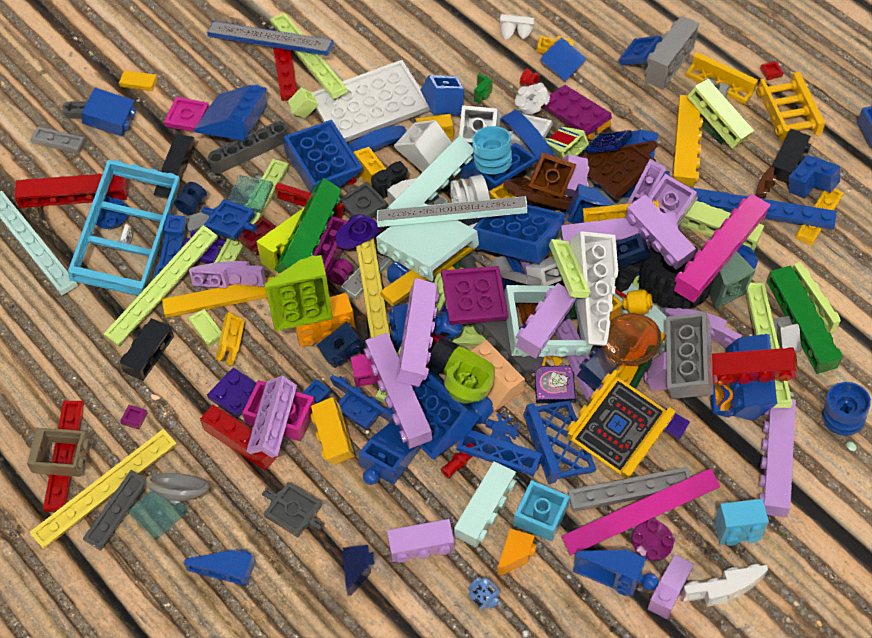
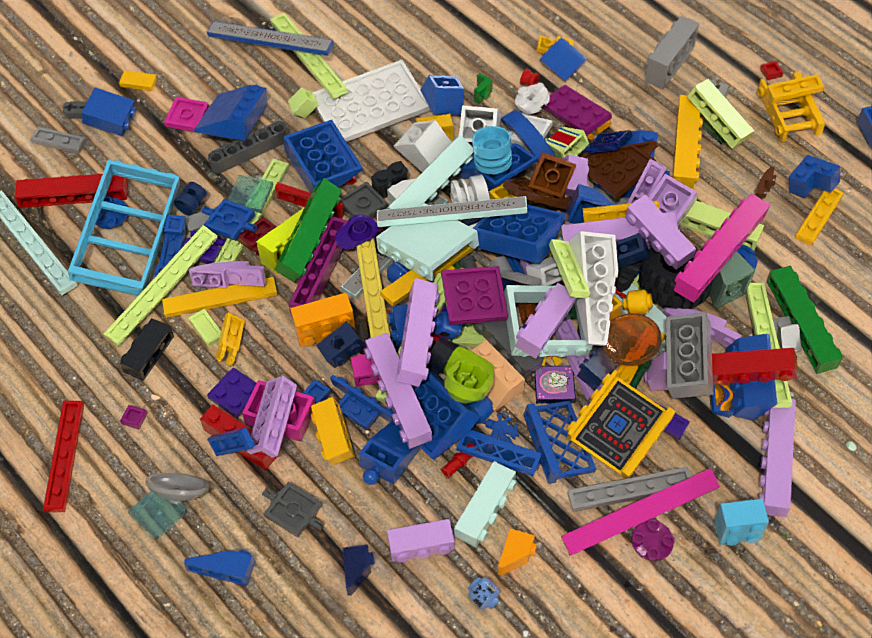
(40, 444): dark tan window -> none
(101, 489): light yellow plate -> none
(115, 510): dark grey tile -> none
(126, 235): white slope -> none
(175, 161): black slope -> none
(231, 441): none -> blue tile
(285, 73): red tile -> none
(299, 295): lime slope -> none
(341, 270): magenta wheel -> none
(369, 162): yellow hinge -> none
(379, 138): blue slope -> none
(510, 22): white tile -> none
(541, 510): medium azure brick -> none
(615, 569): blue slope -> none
(639, 50): blue plate -> none
(670, 586): lavender slope -> none
(722, 73): yellow fence -> none
(732, 585): white slope -> none
(777, 211): blue plate -> none
(791, 154): black brick -> none
(795, 88): none -> yellow plate
(823, 307): yellowish green plate -> none
(846, 408): blue wheel -> none

